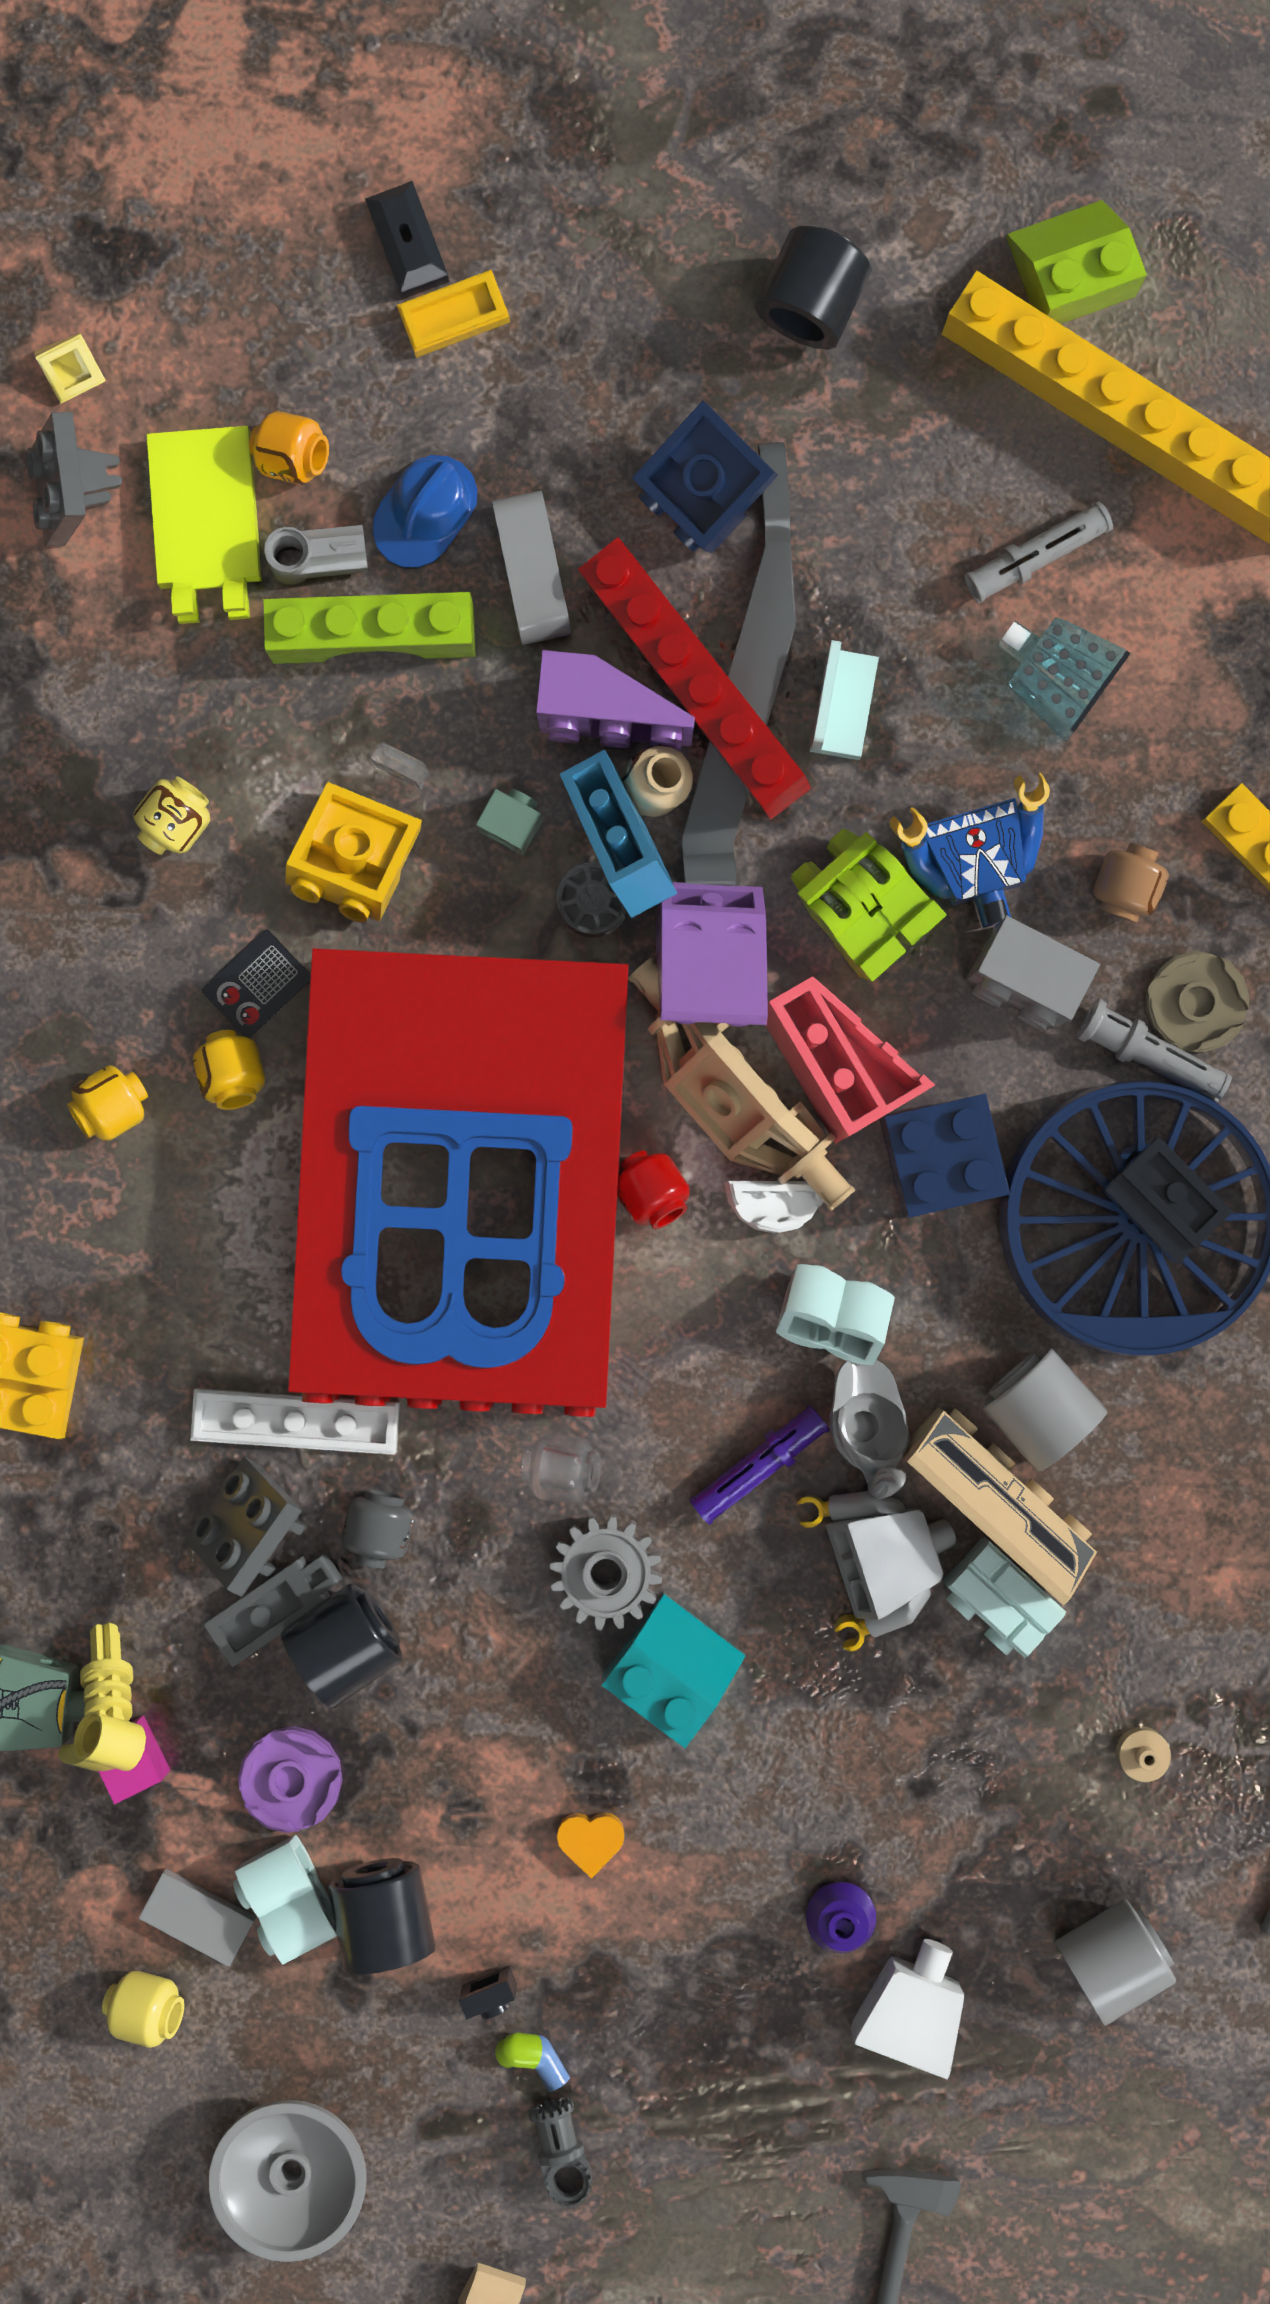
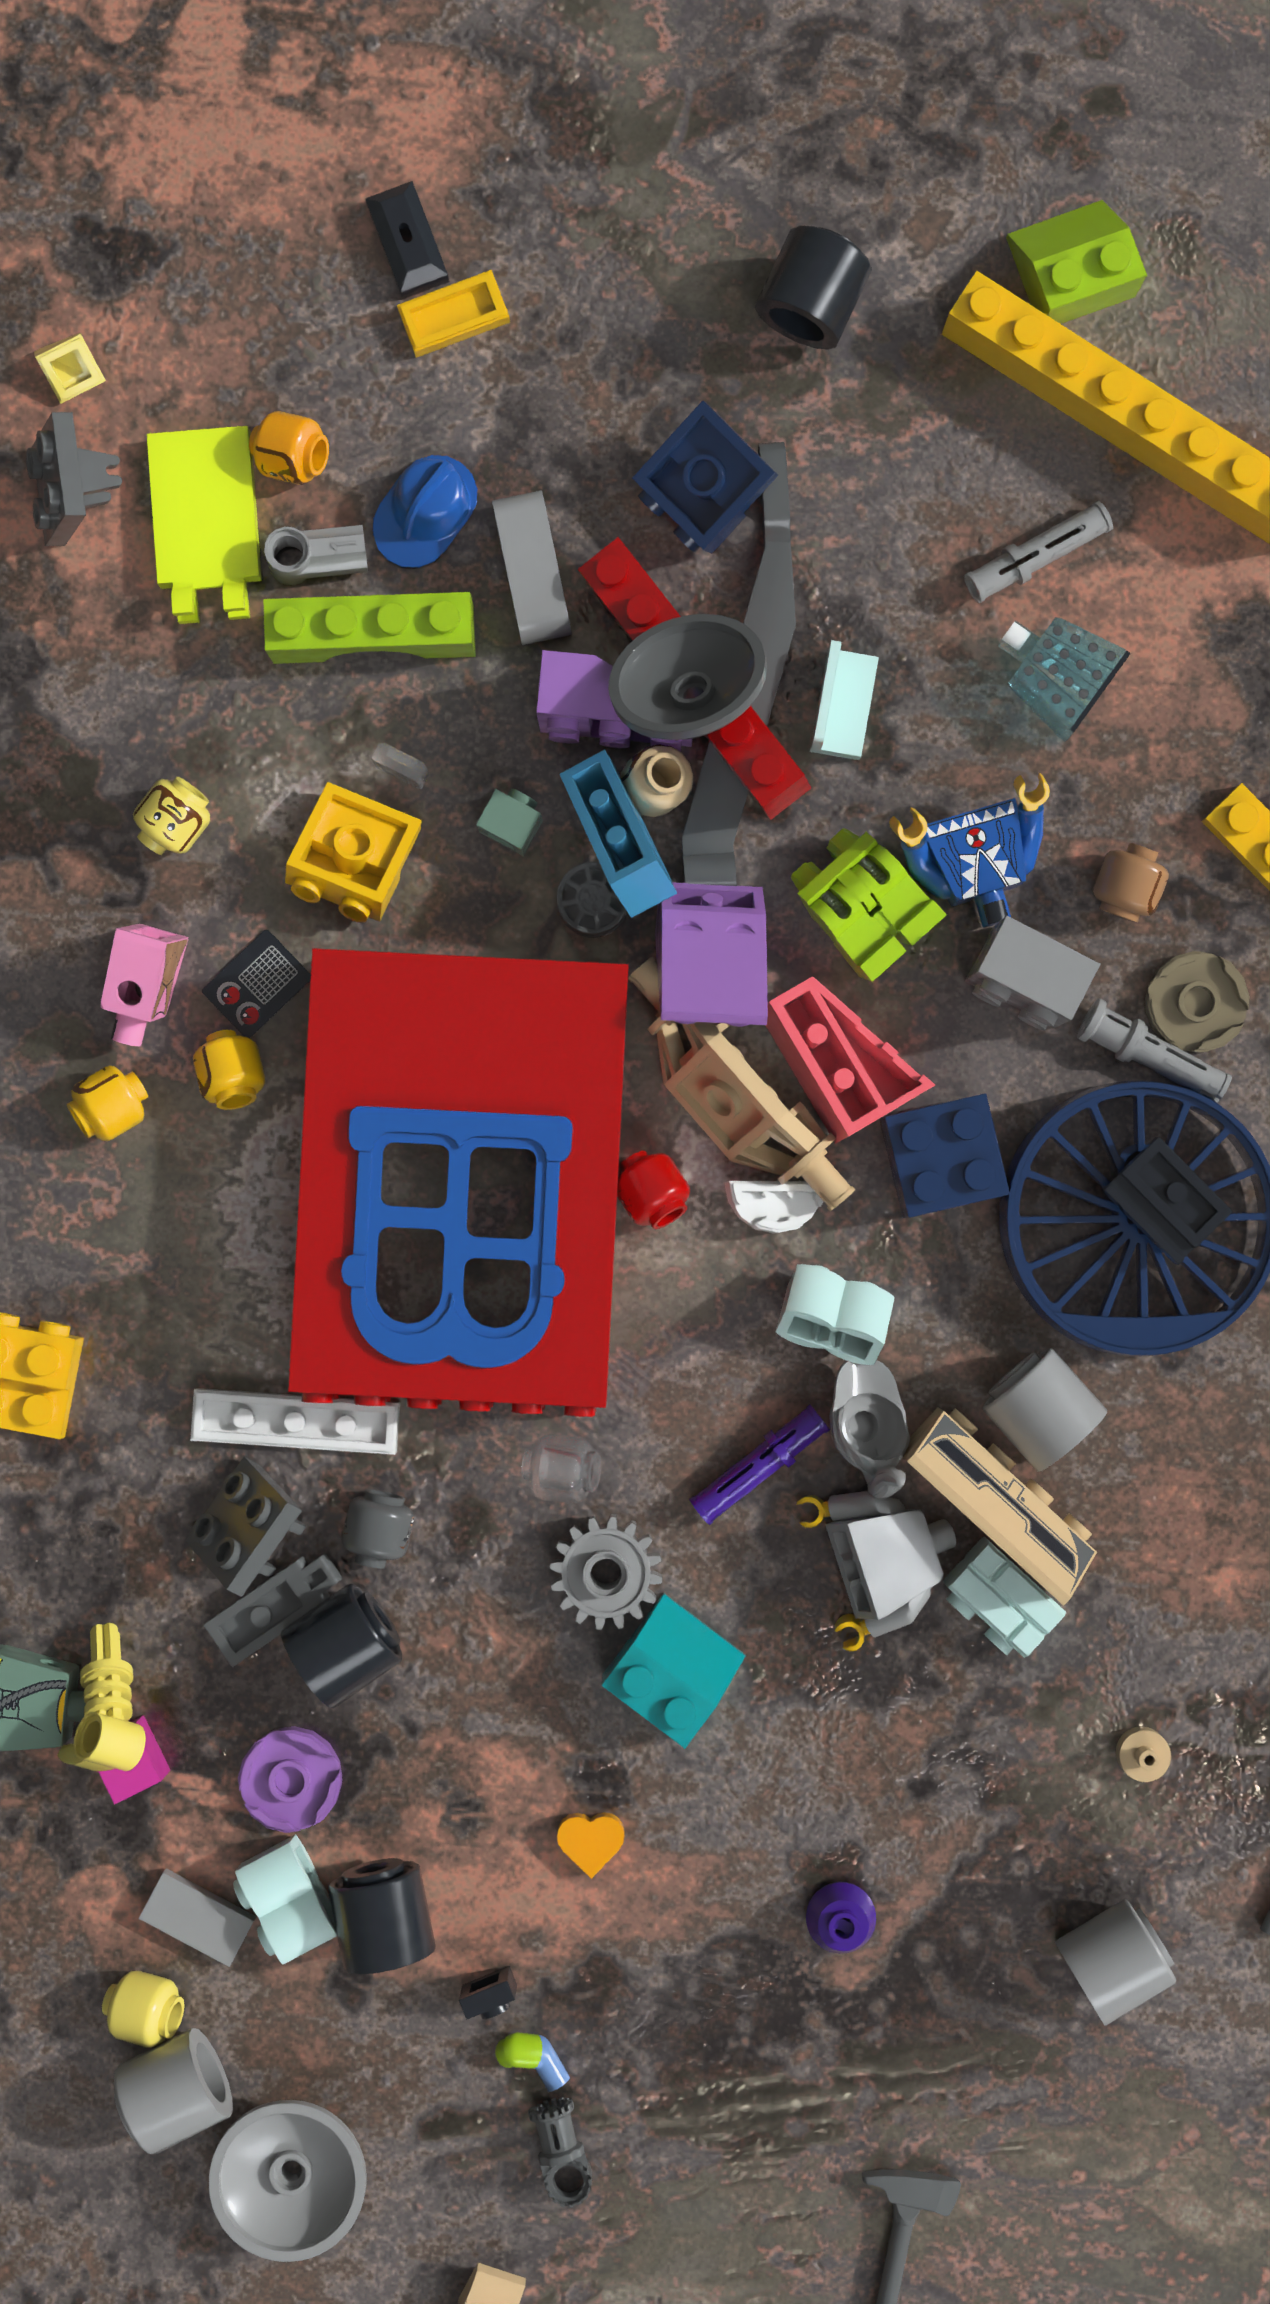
(143, 958): none -> bright pink torso
(172, 2092): none -> light grey piece
(687, 676): none -> dark grey dish
(913, 2011): white torso -> none

